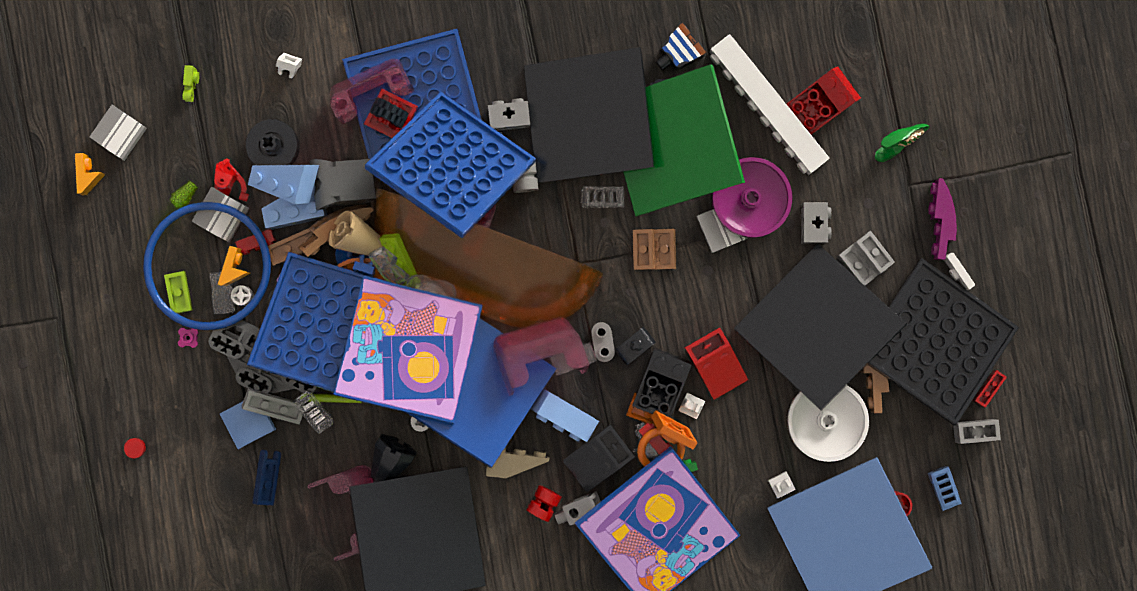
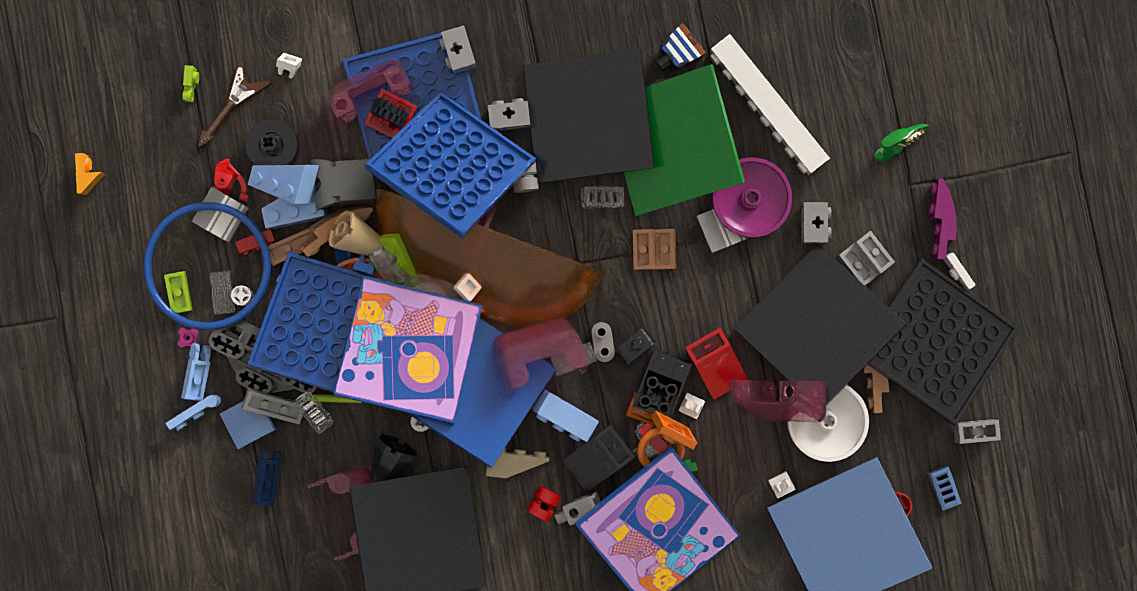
(118, 132): slope -> none
(134, 448): red tile -> none
(183, 195): clear neon green cone -> none
(194, 412): none -> light blue plate
(196, 373): none -> light blue hinge
(229, 272): light orange slope -> none
(239, 92): none -> piece
(451, 39): none -> light grey brick
(467, 287): none -> white tile
(760, 397): none -> clear pink windscreen
(823, 100): red slope -> none
(989, 388): red piece -> none

